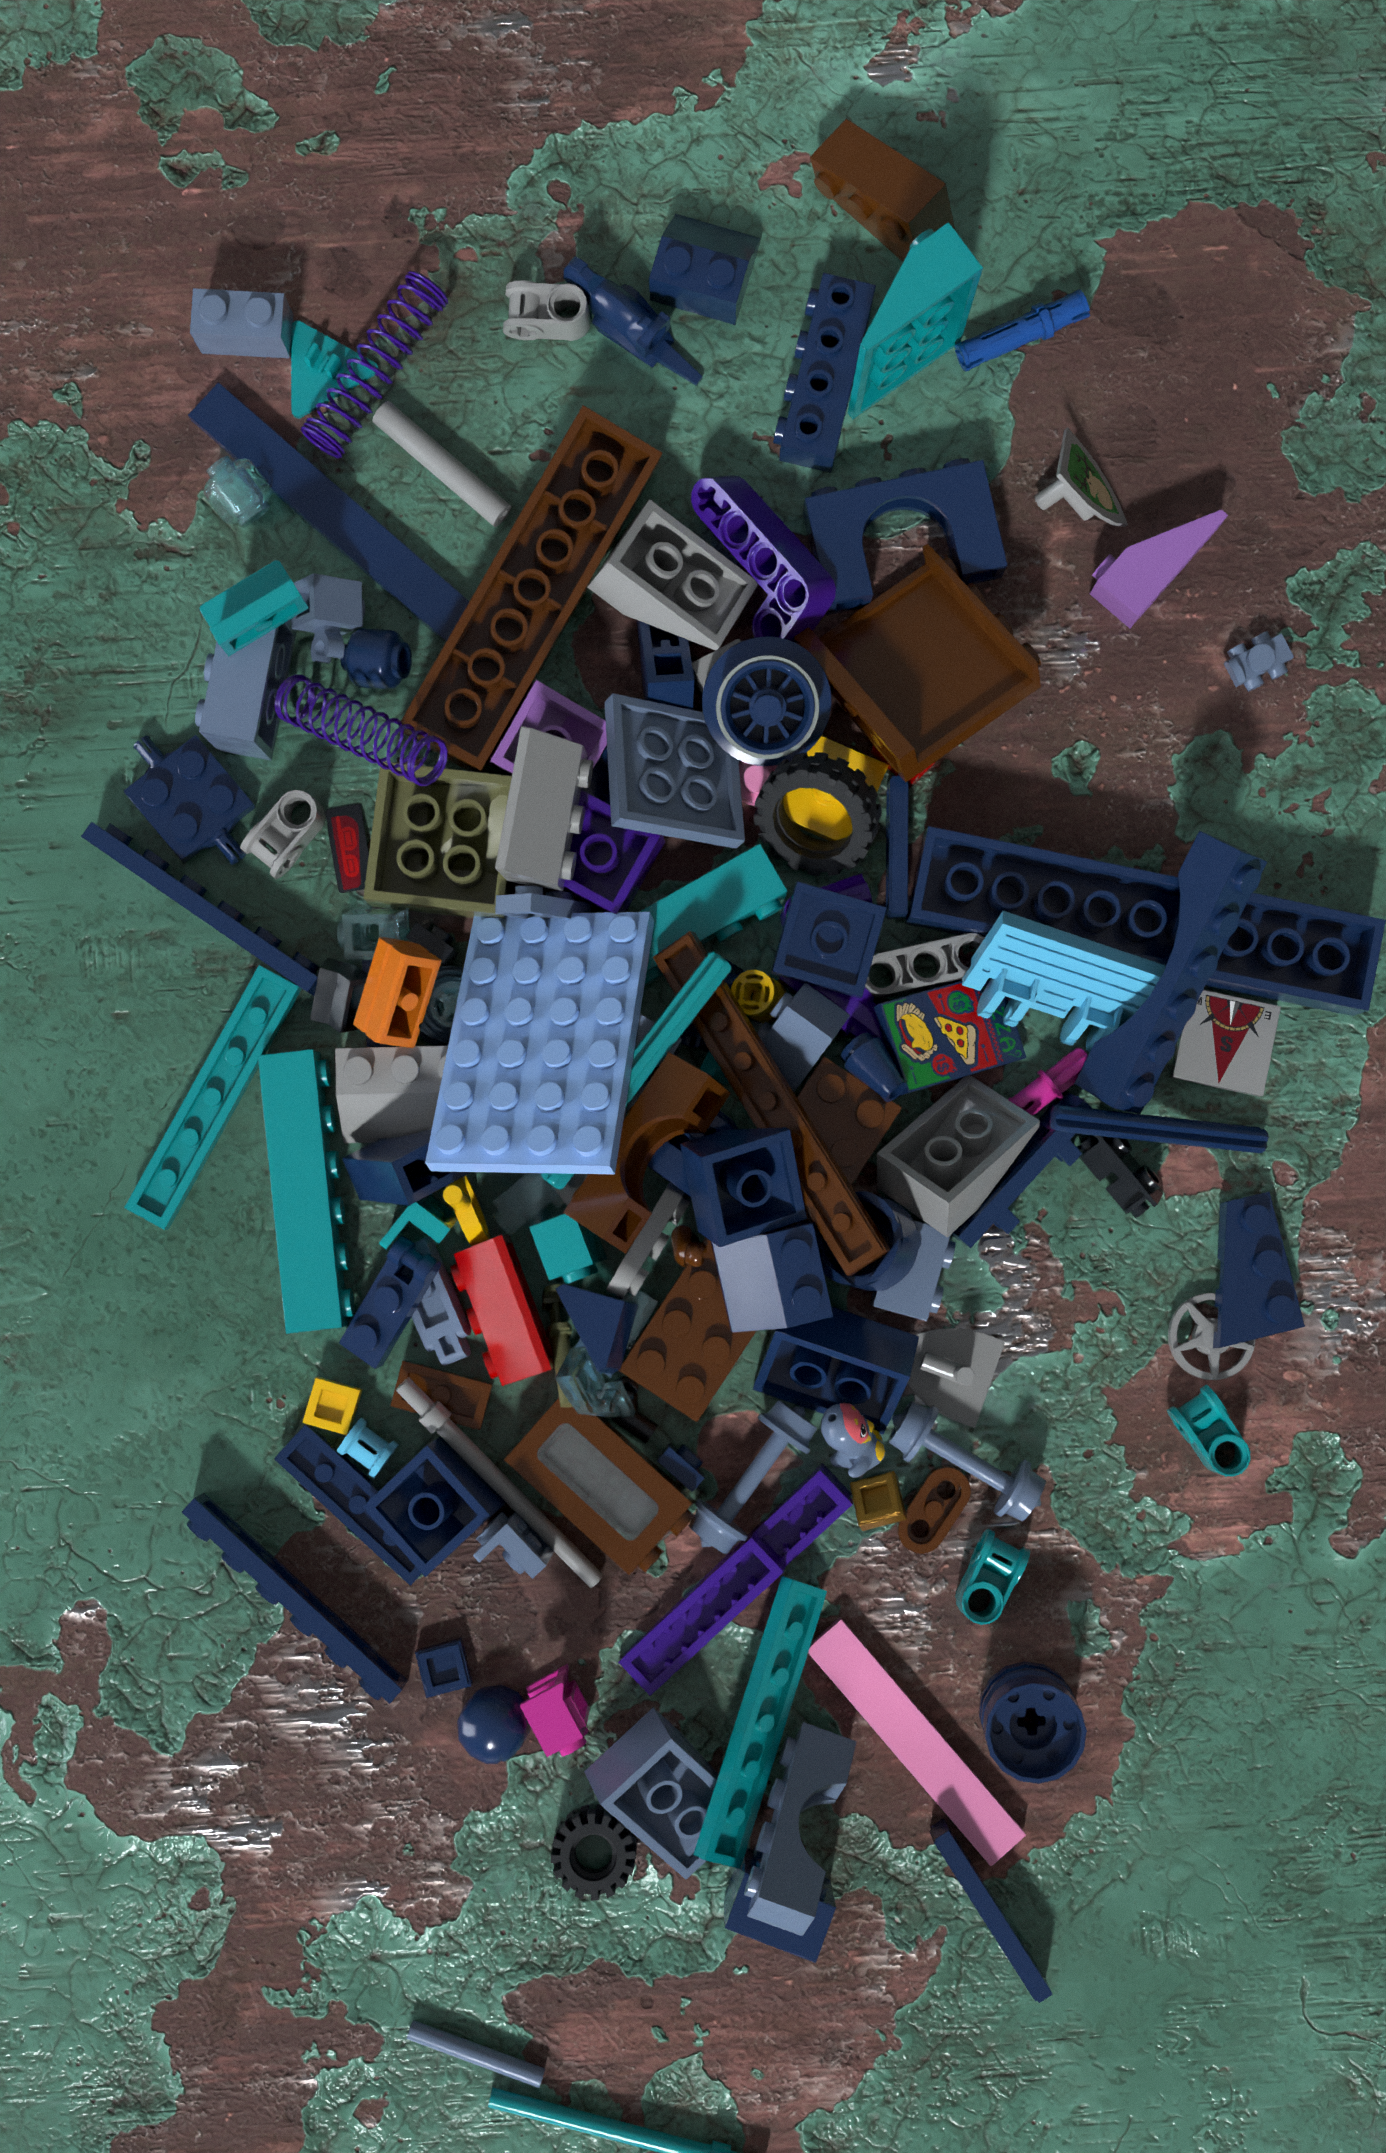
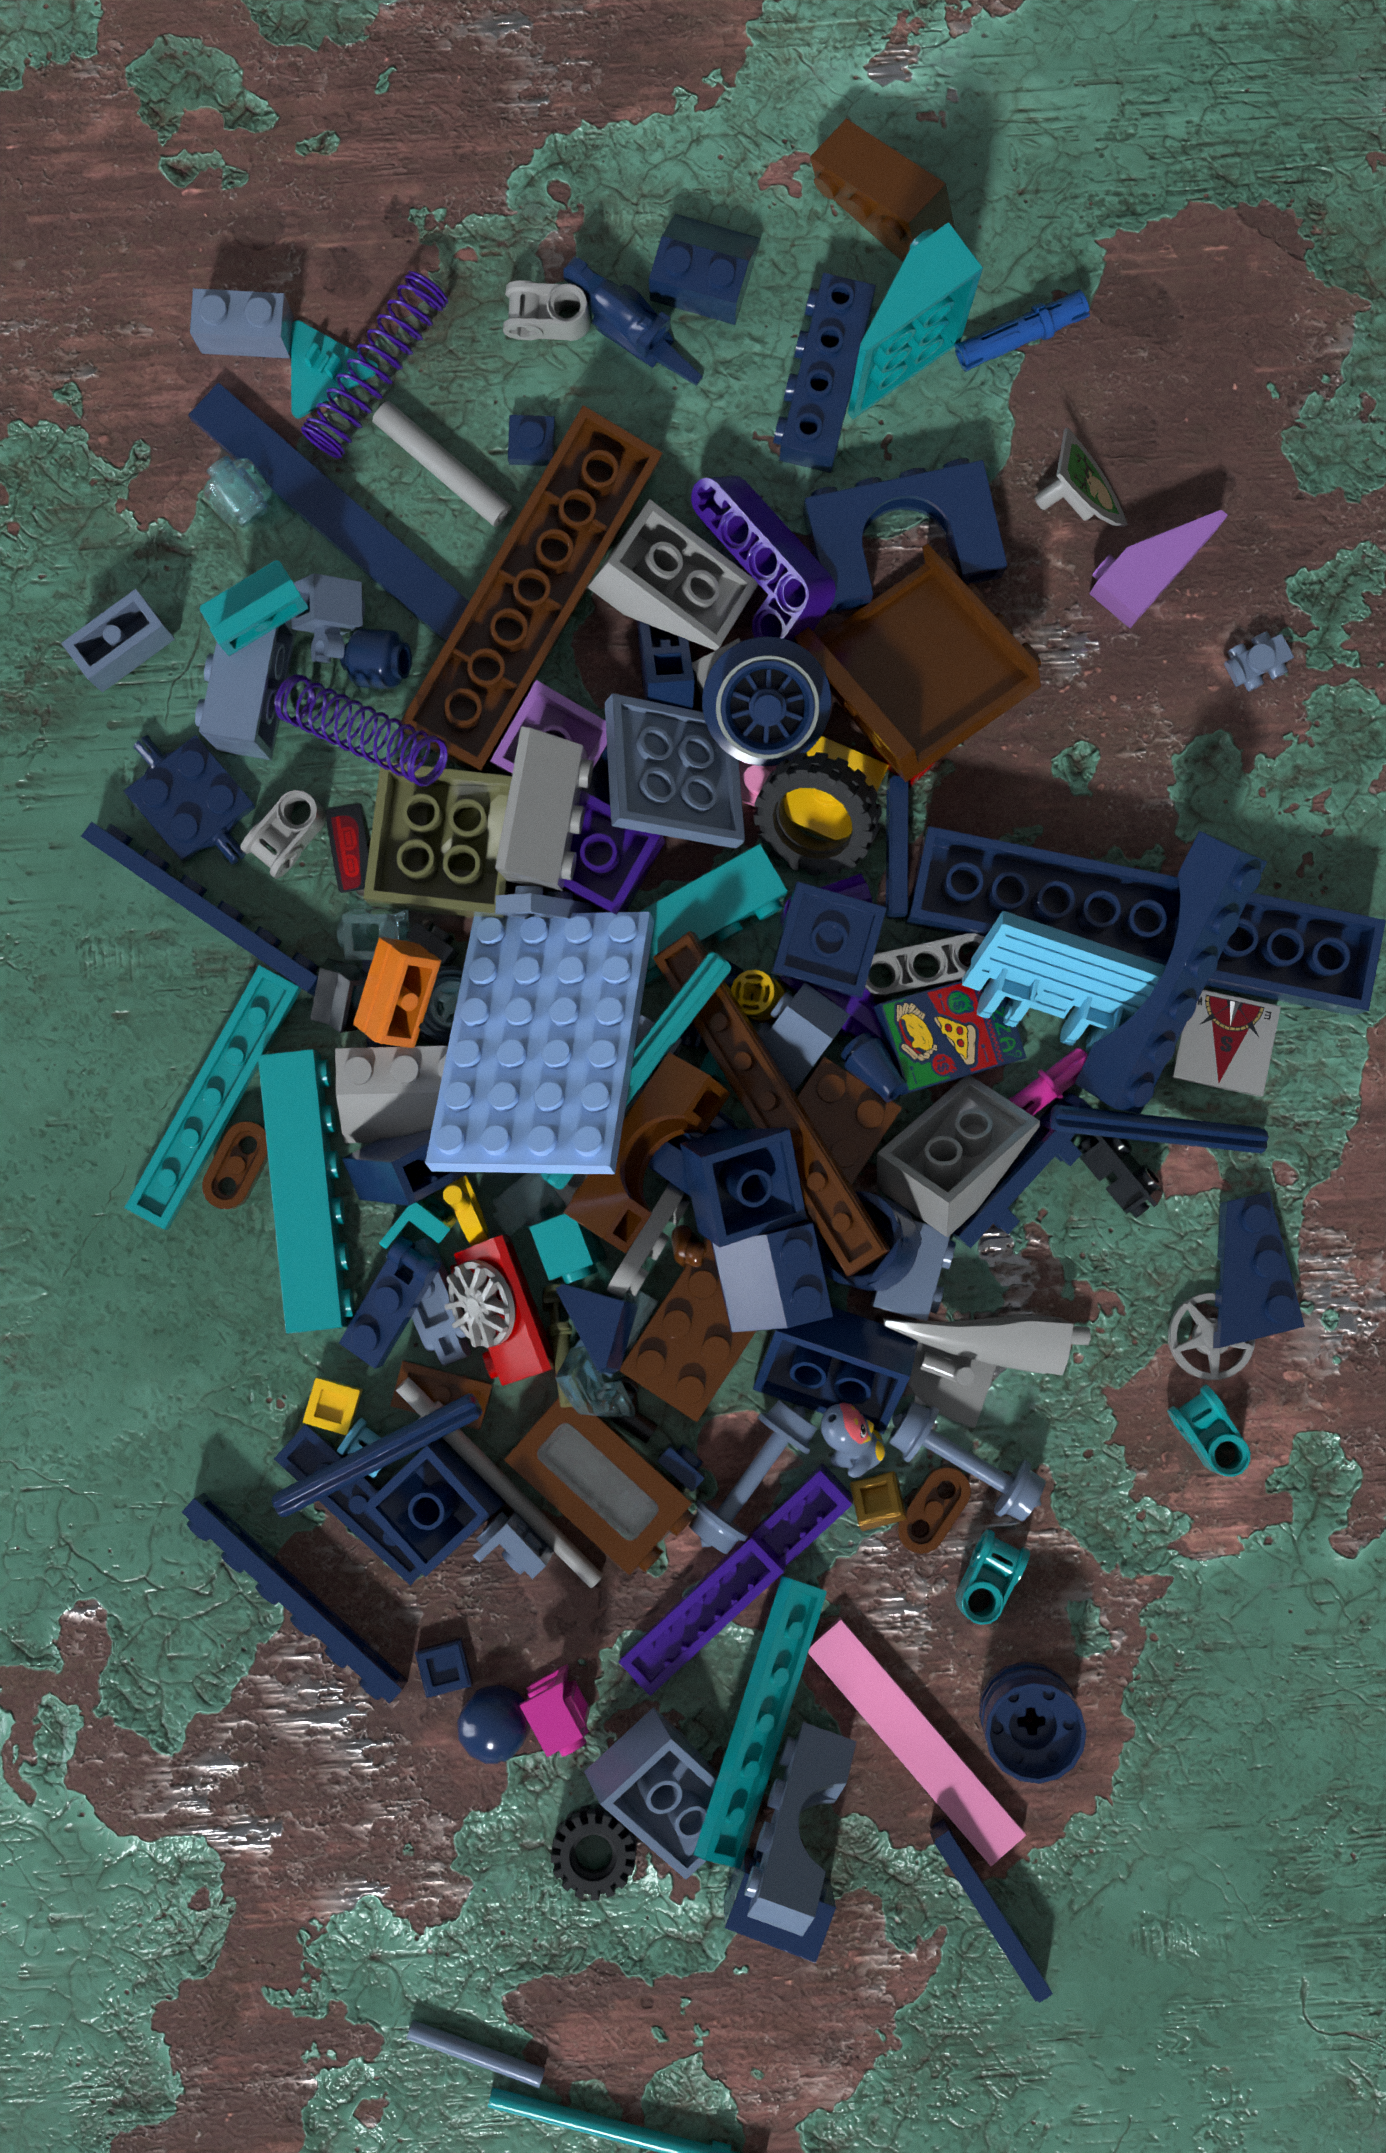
(118, 640): none -> sand blue brick
(237, 1164): none -> reddish brown plate
(377, 1455): none -> dark blue axle
(480, 1303): none -> light grey wheel
(531, 440): none -> dark blue plate
(1008, 1341): none -> light grey piece

